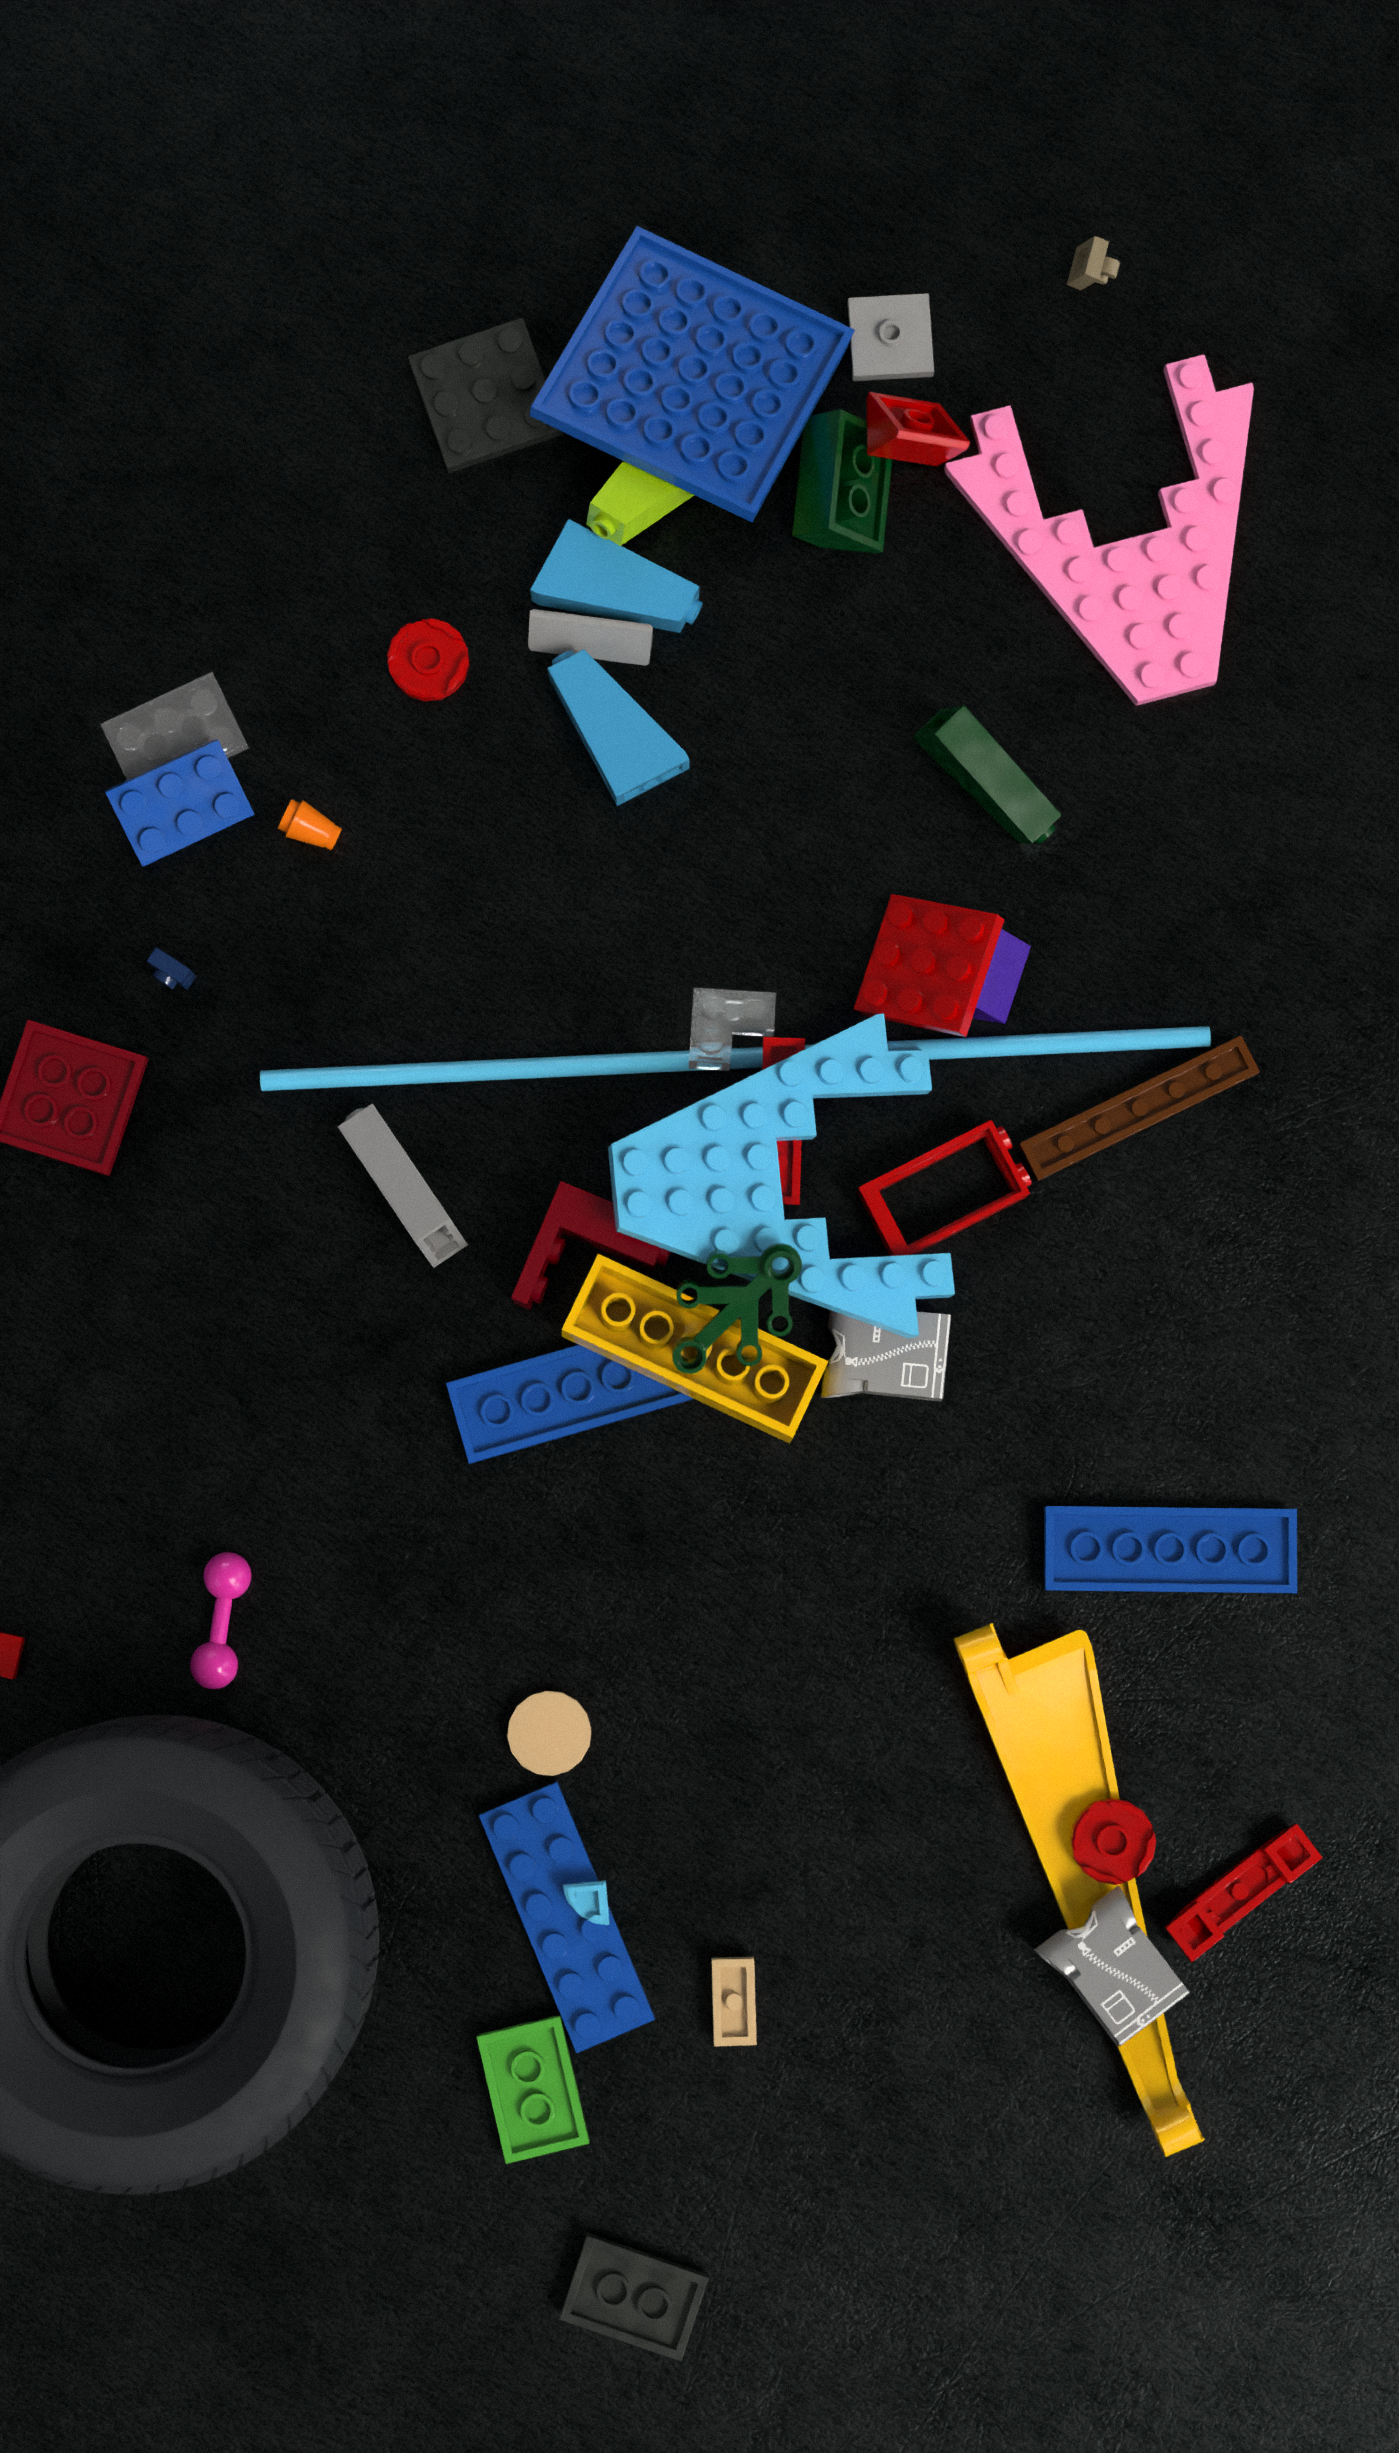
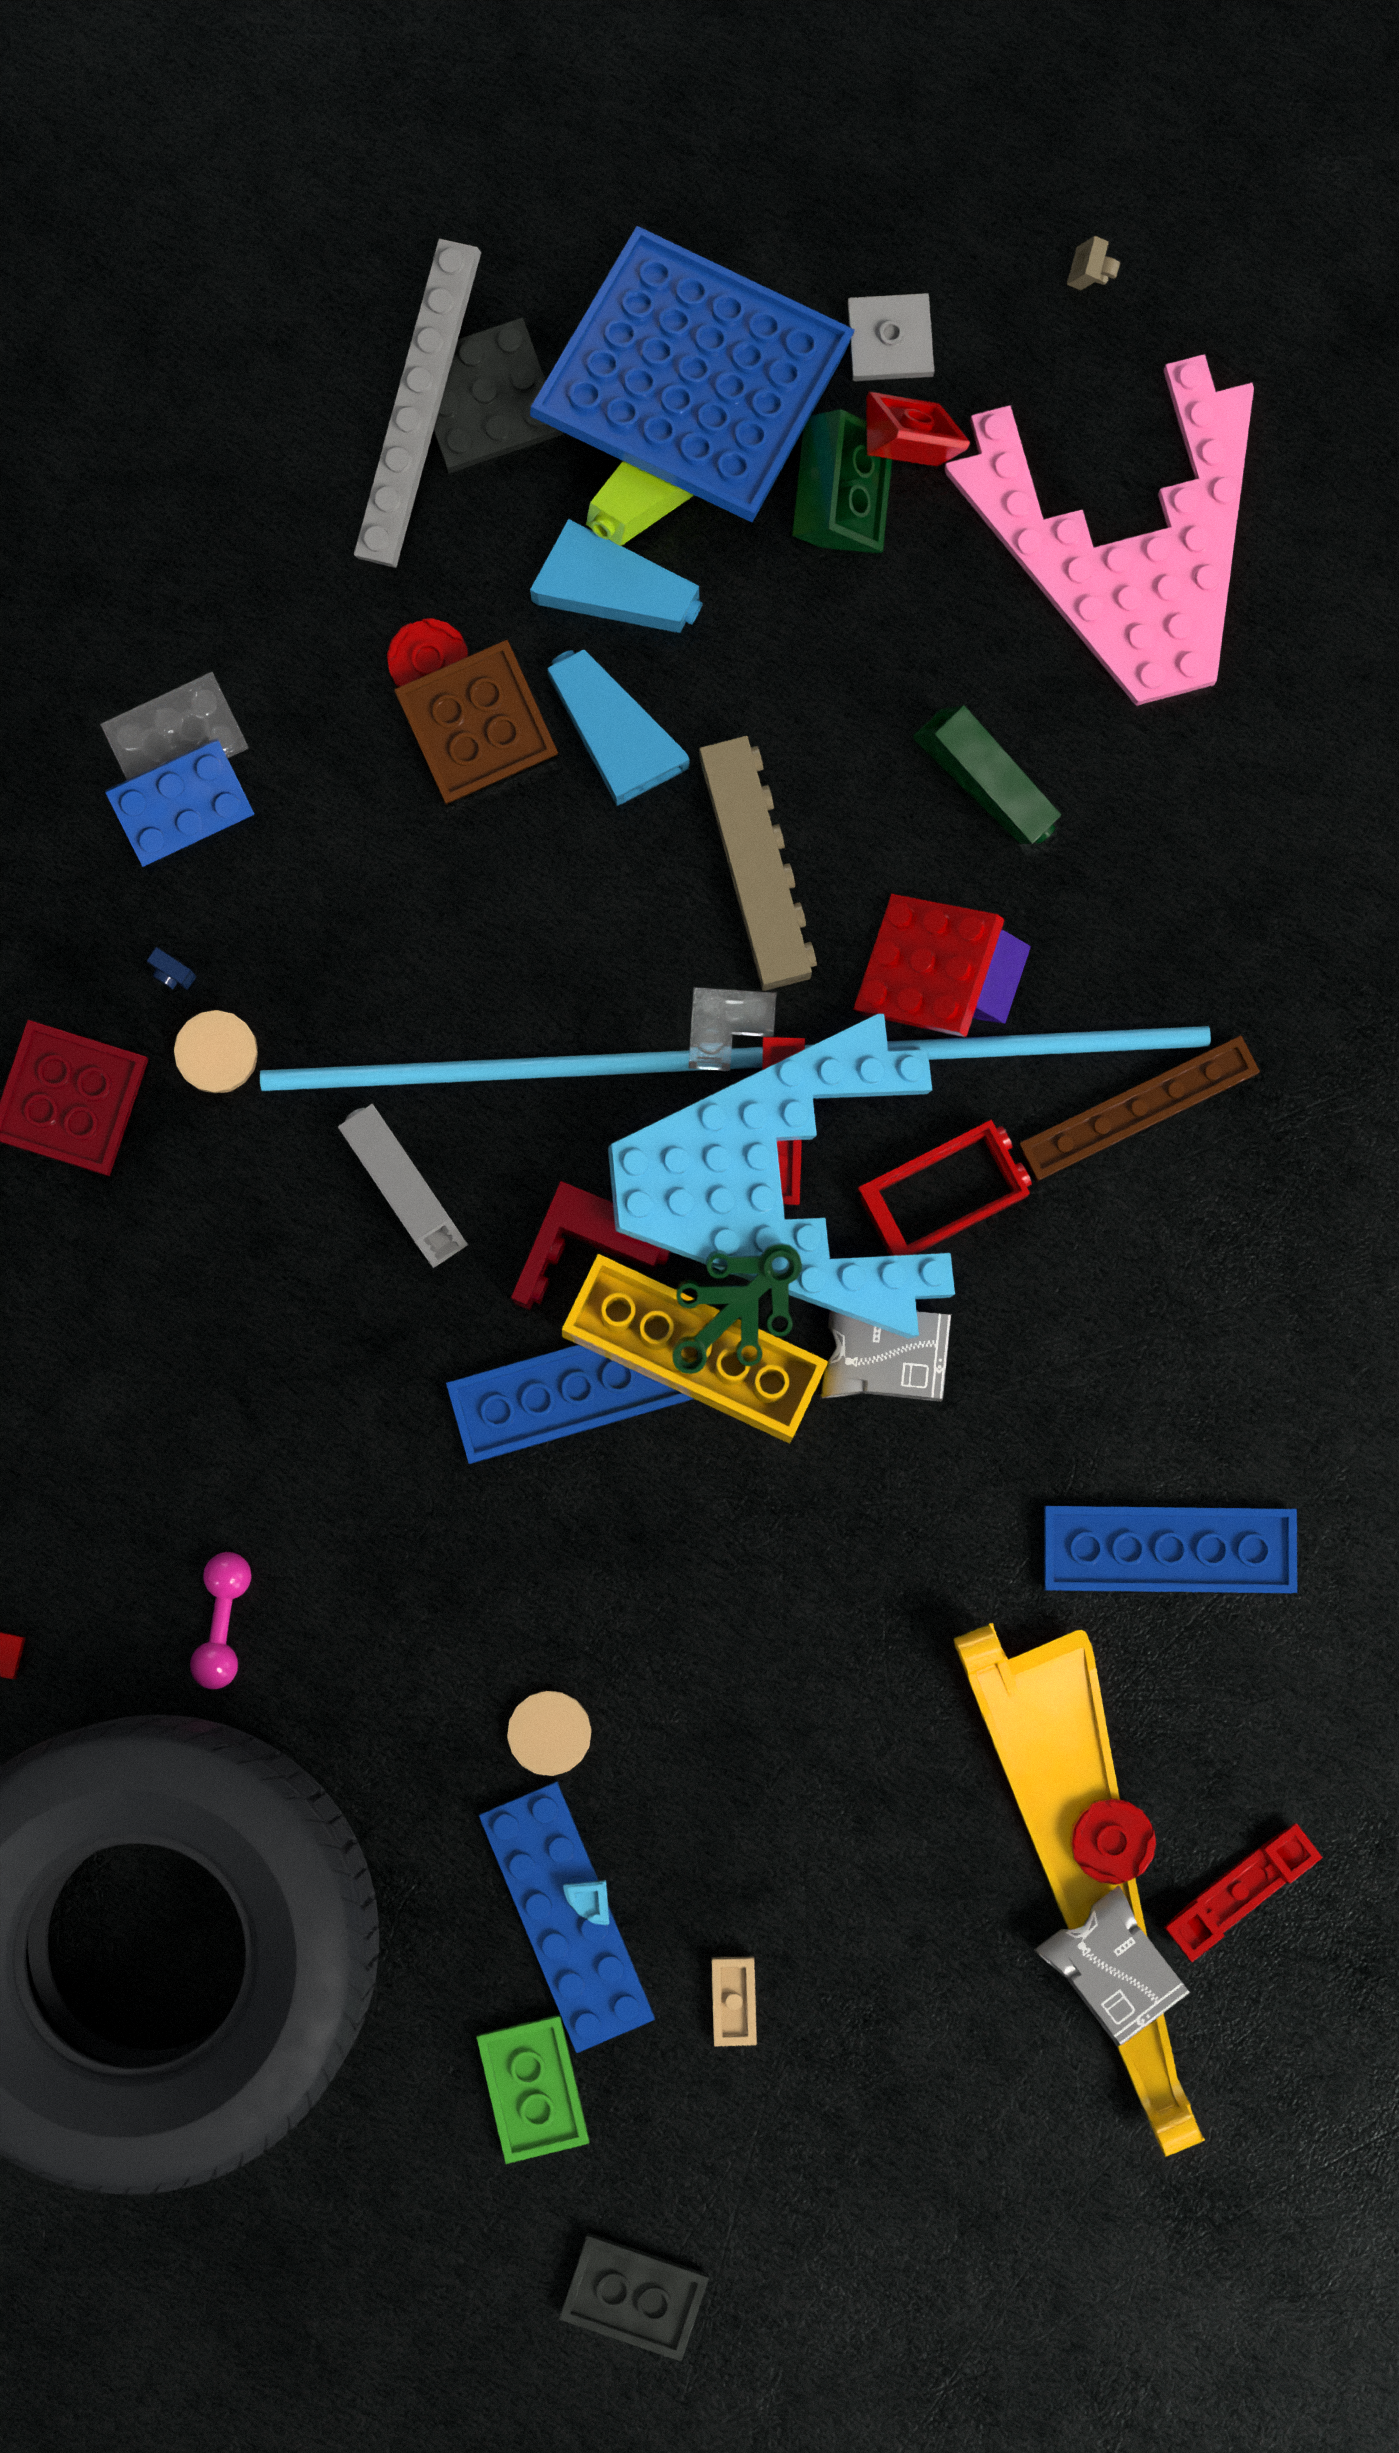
(216, 1051): none -> tan tile
(308, 825): orange cone -> none
(417, 403): none -> light grey plate
(476, 722): none -> reddish brown plate
(597, 636): light grey slope -> none
(756, 864): none -> dark tan brick

